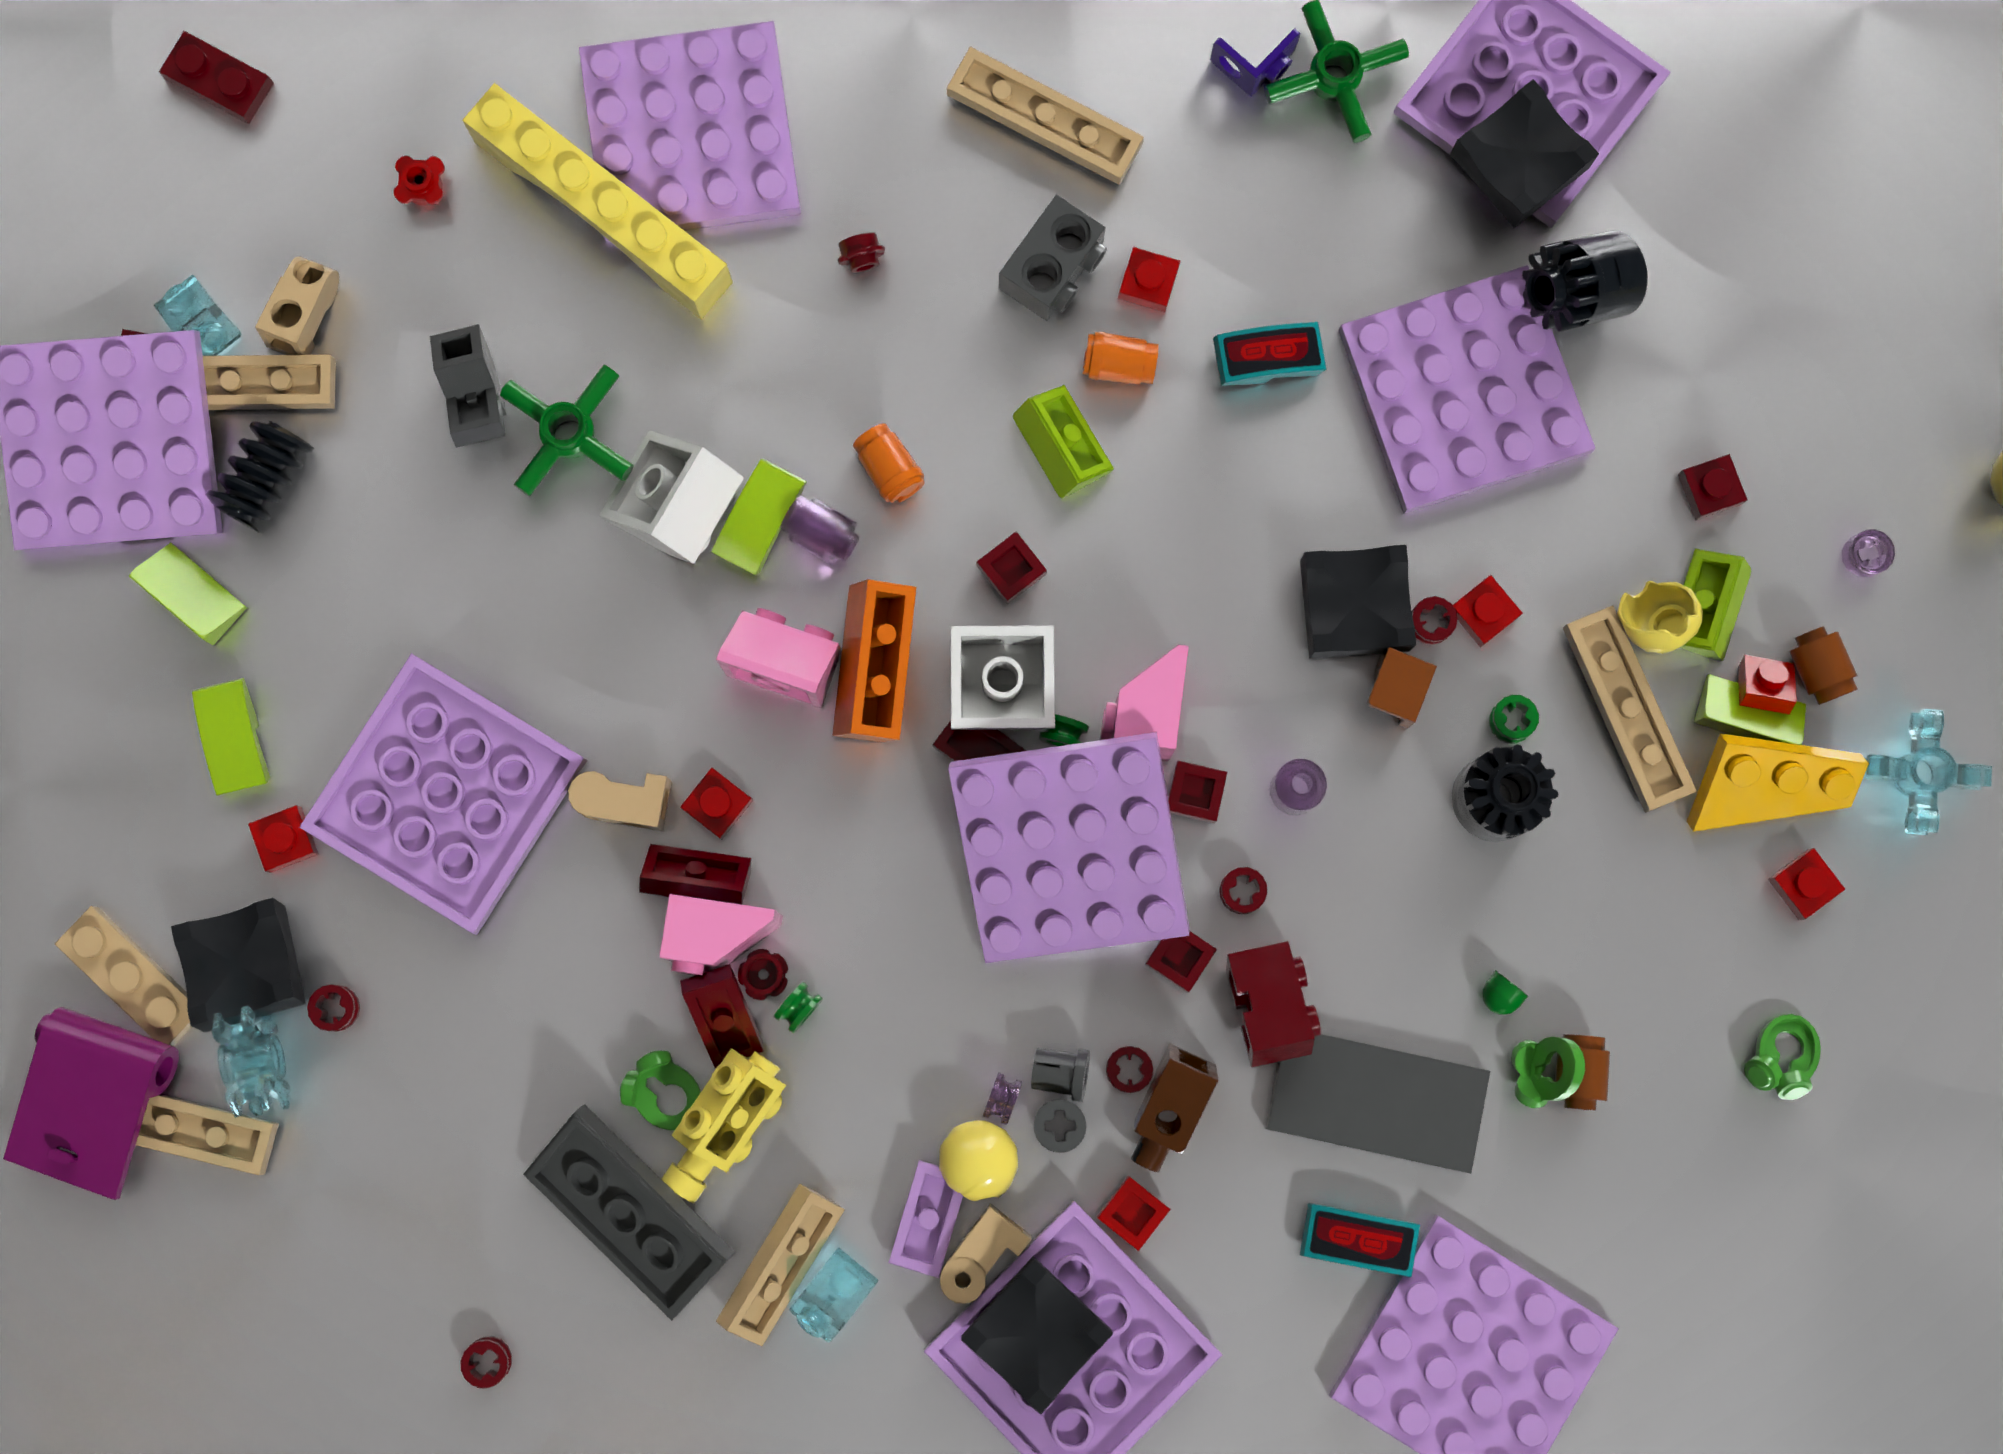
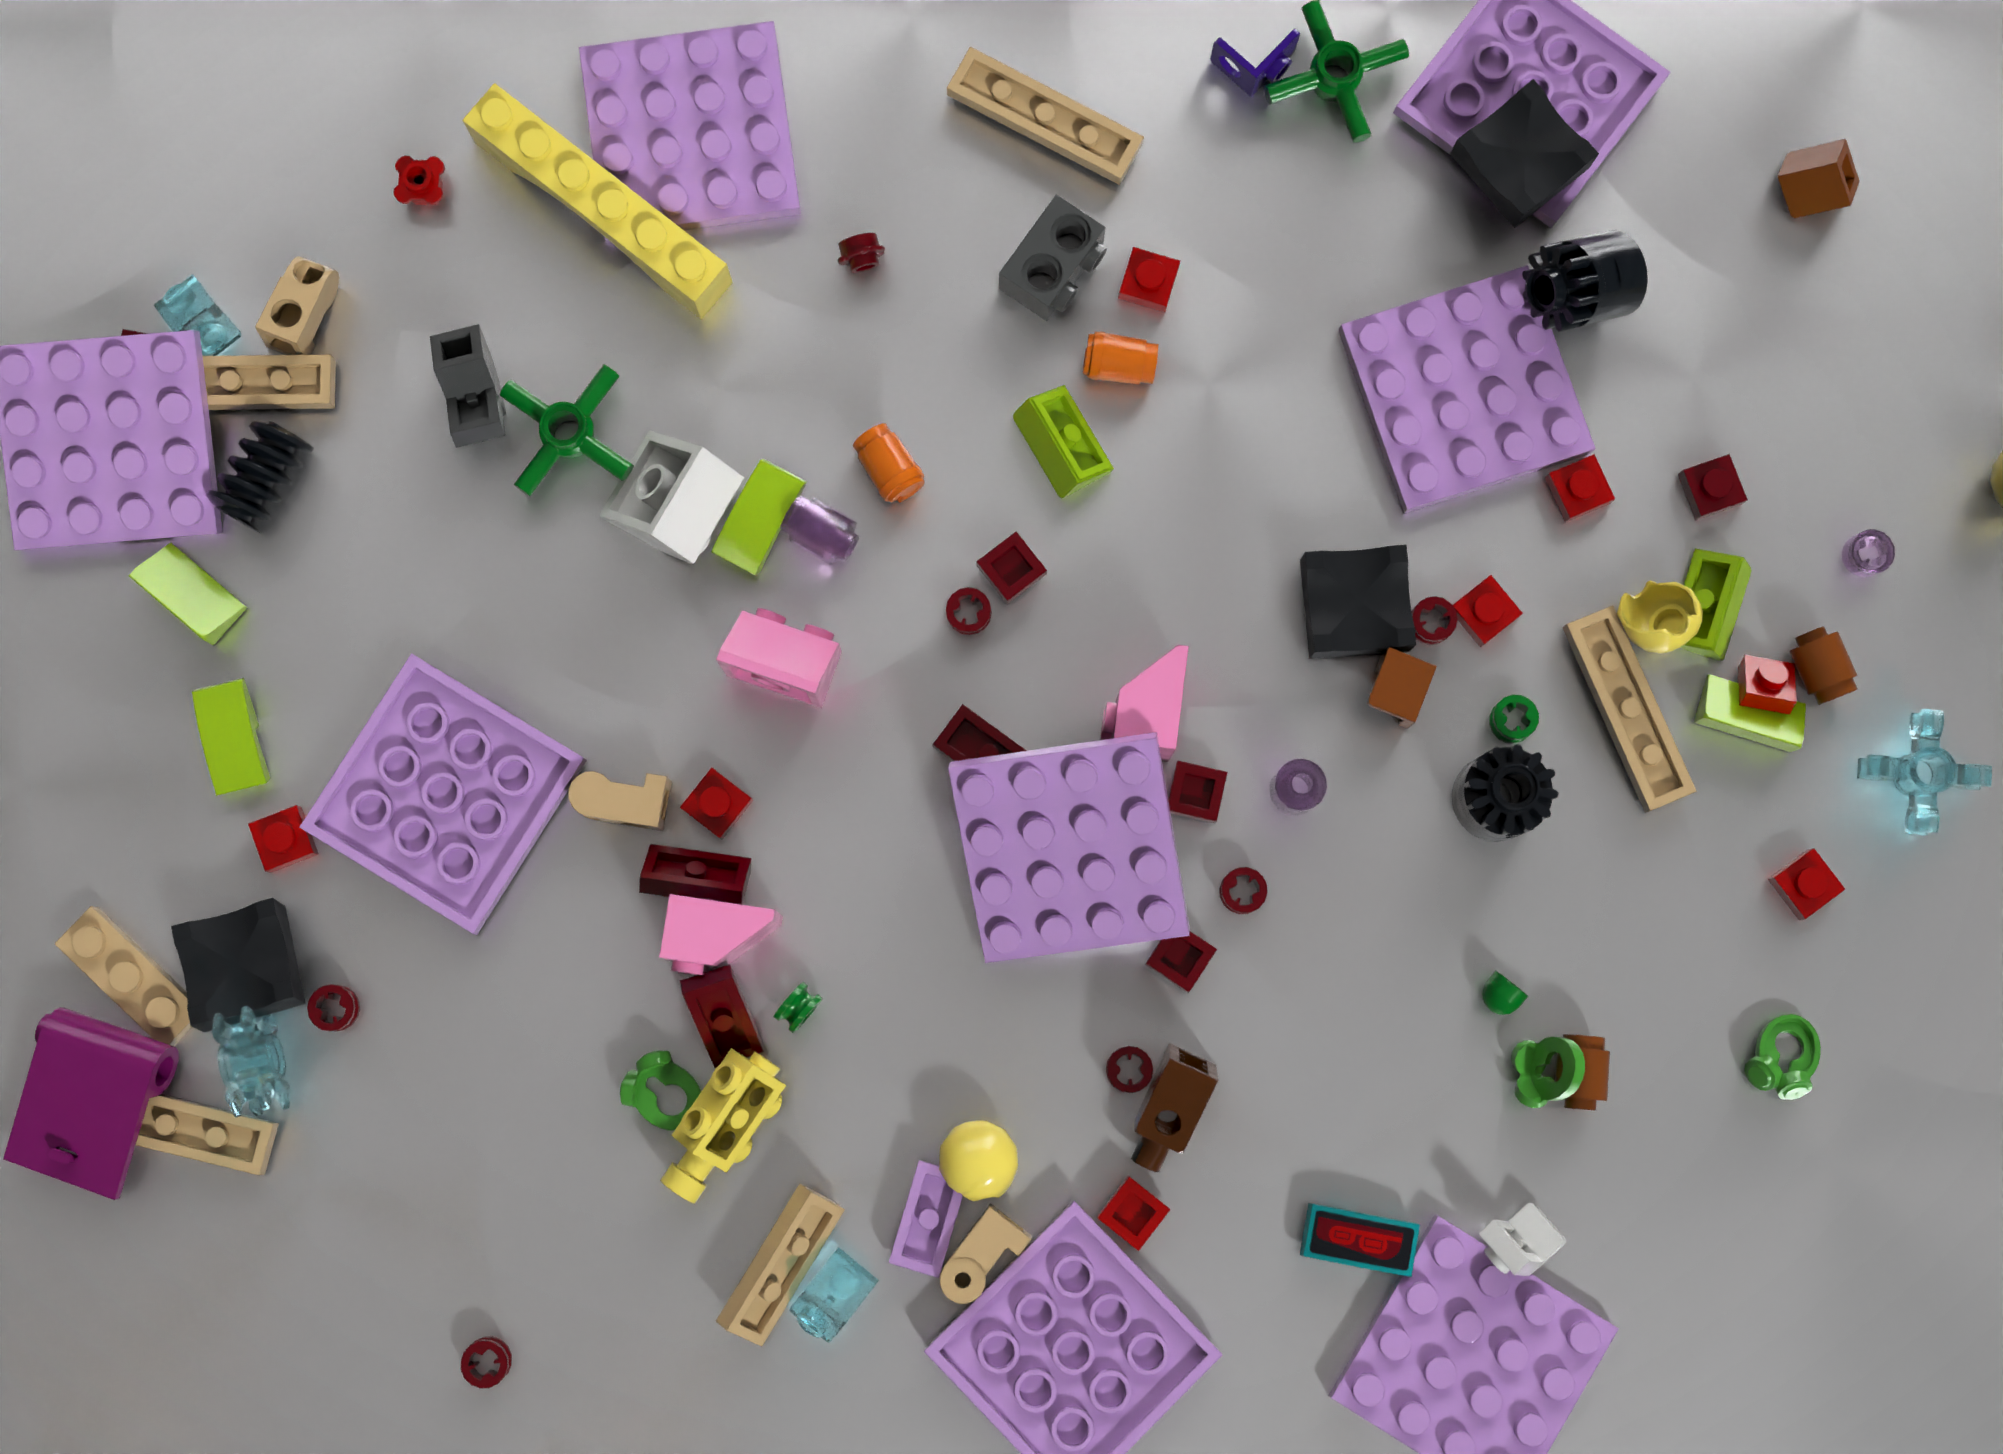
(216, 77): dark red plate -> none
(628, 1212): dark grey tile -> none
(749, 974): dark red plate -> none
(874, 661): orange brick -> none
(953, 606): none -> dark red bush
(1002, 677): white slope -> none
(1002, 1098): clear purple bush -> none
(1036, 1335): black brick -> none
(1061, 1072): dark grey bush -> none
(1066, 732): green bush -> none
(1072, 1138): dark grey bush -> none
(1269, 353): slope -> none
(1276, 1016): dark red brick -> none
(1381, 1102): dark grey tile -> none
(1522, 1241): none -> white bracket
(1580, 488): none -> red plate
(1772, 780): yellow wing -> none
(1818, 178): none -> dark orange panel

